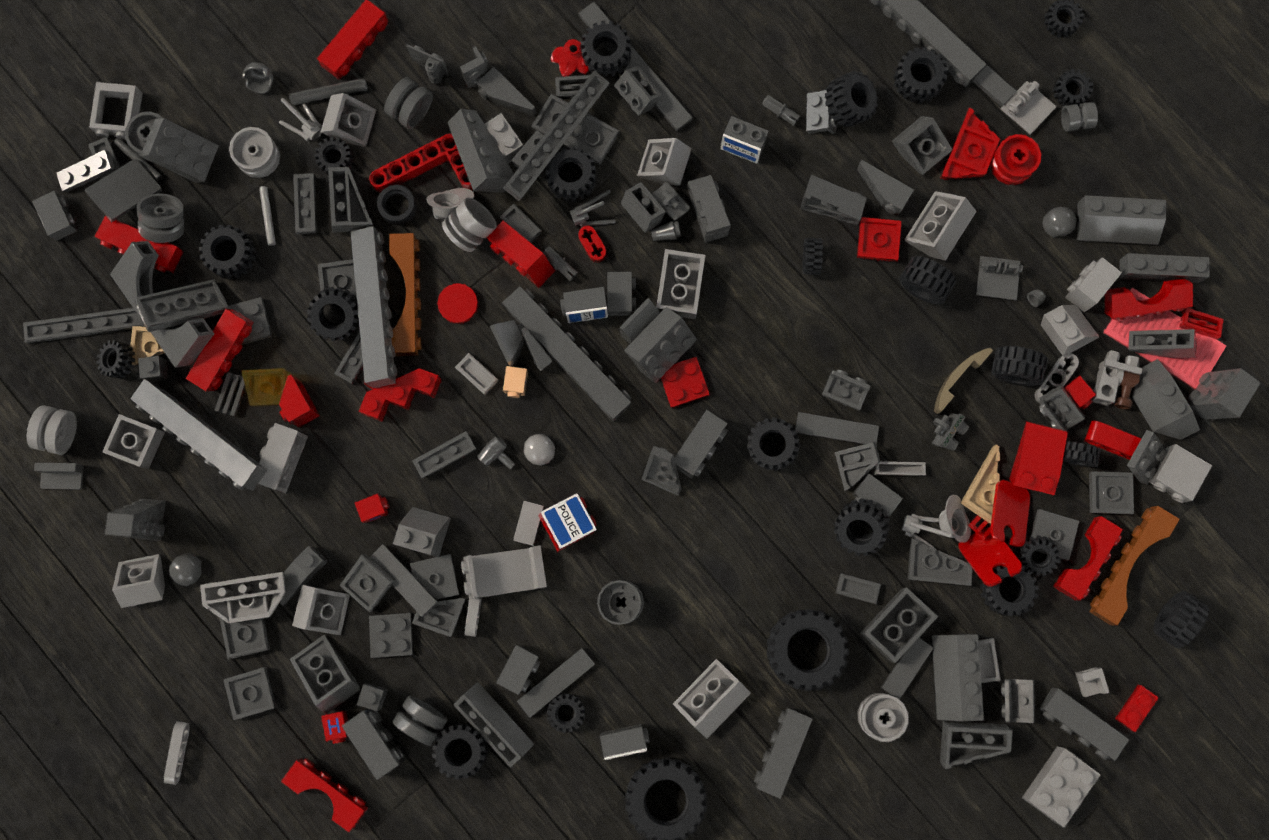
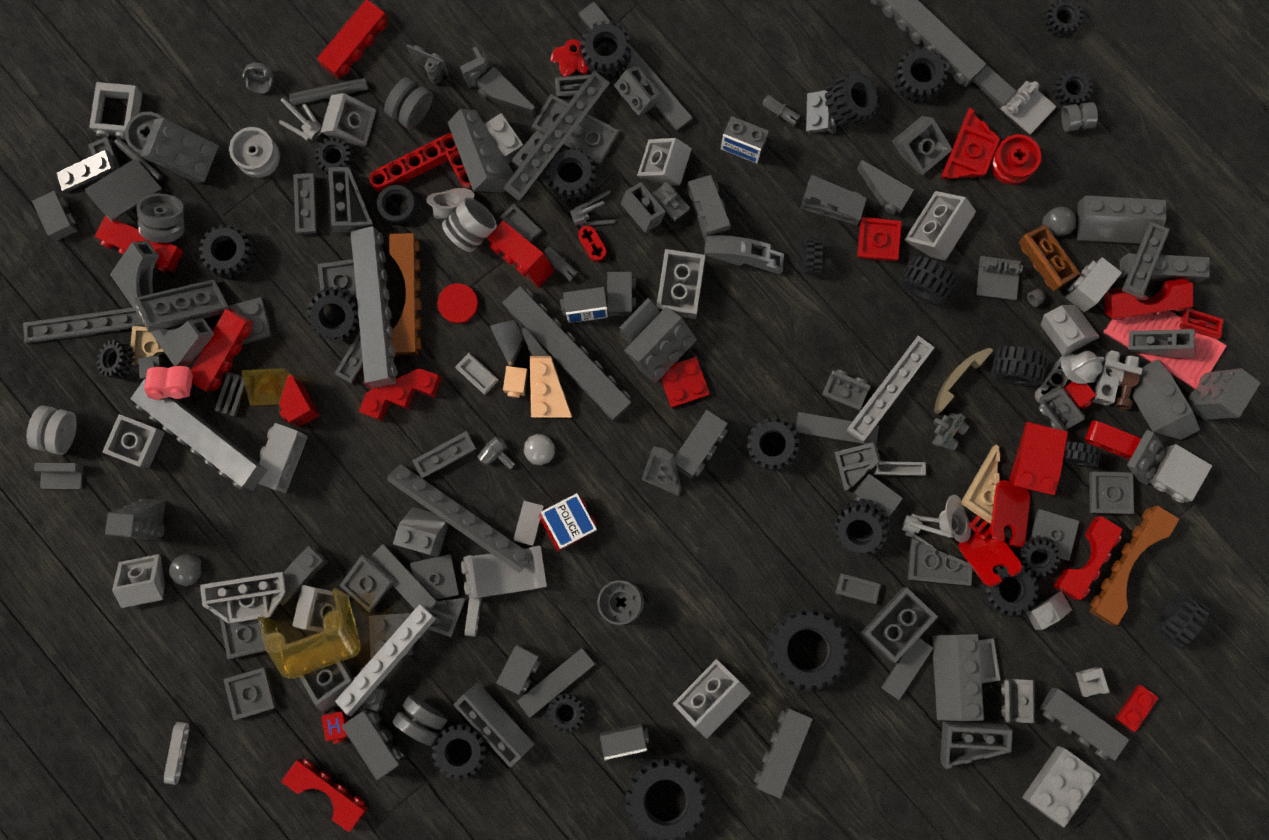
(168, 382): none -> coral brick
(267, 216): light grey bar -> none
(317, 651): none -> clear yellow windscreen
(372, 508): red brick -> none
(385, 660): none -> light grey plate
(459, 518): none -> dark grey plate
(546, 391): none -> light nougat wing
(668, 231): dark grey cone -> none
(743, 250): none -> dark grey slope
(890, 389): none -> light grey plate
(895, 717): light grey wheel -> none
(1048, 257): none -> dark orange slope
(1049, 611): none -> light grey slope
(1082, 367): none -> light grey piece
(1145, 260): none -> dark grey tile

